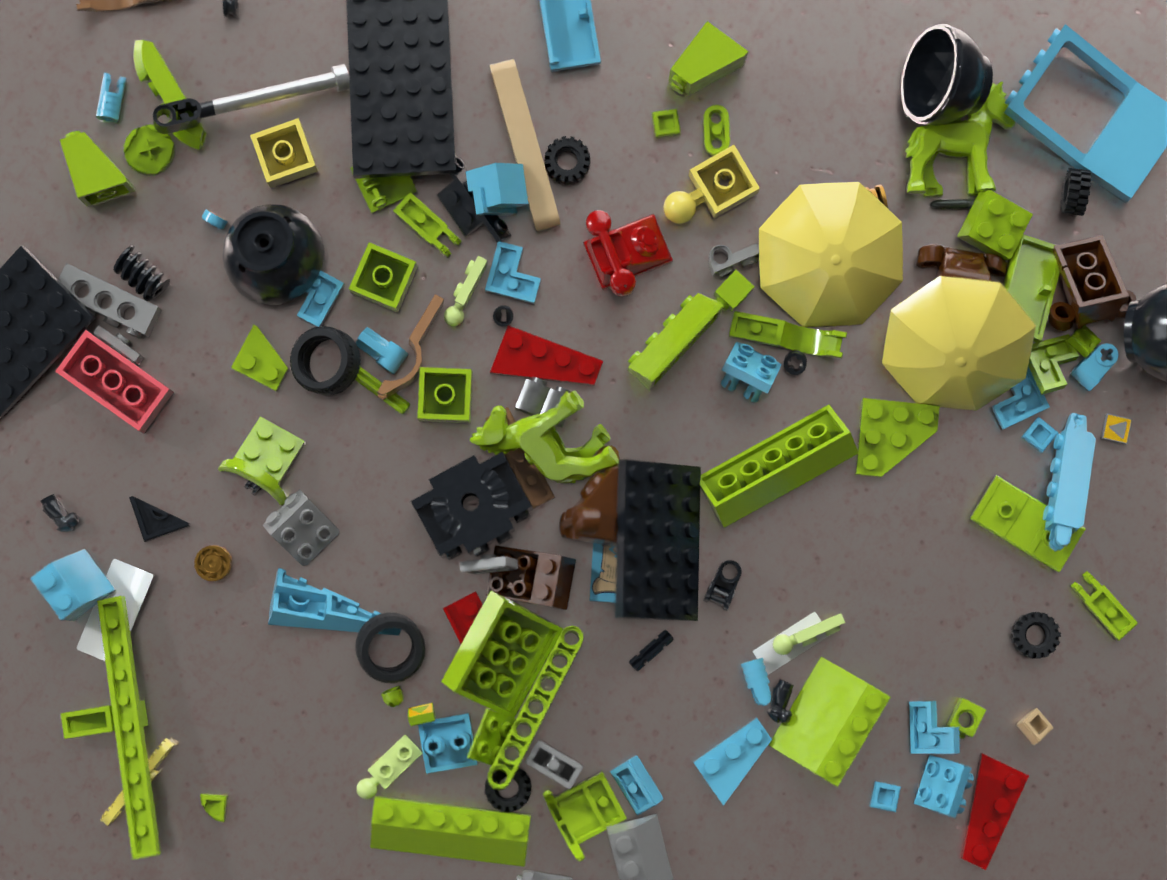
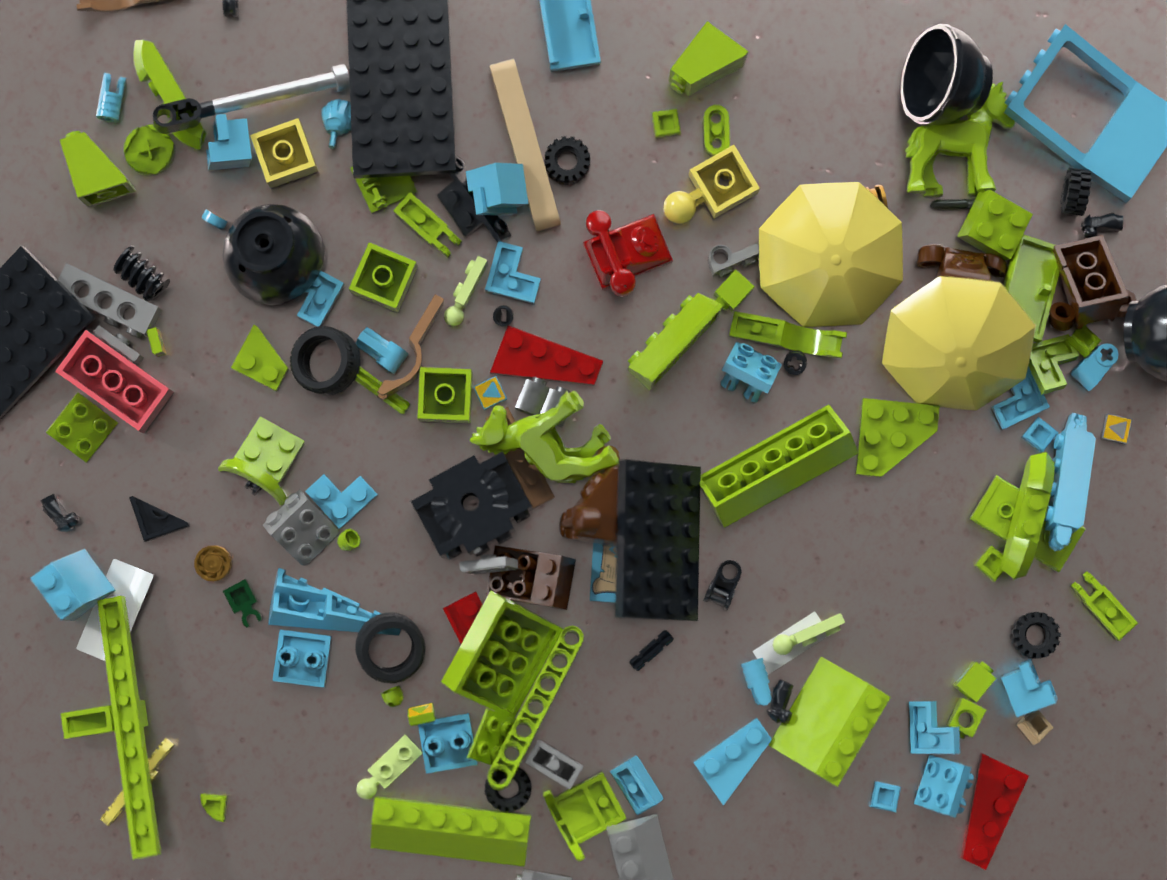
(81, 427): none -> lime hinge
(156, 342): none -> lime tile
(230, 145): none -> medium azure plate
(241, 599): none -> dark green plate
(302, 658): none -> medium azure plate
(336, 119): none -> medium azure piece
(341, 506): none -> medium azure plate
(348, 540): none -> lime hinge
(490, 393): none -> tile
(975, 680): none -> lime brick
(990, 563): none -> lime tile
(1026, 690): none -> medium azure plate
(1028, 515): none -> lime brick
(1103, 223): none -> black arm

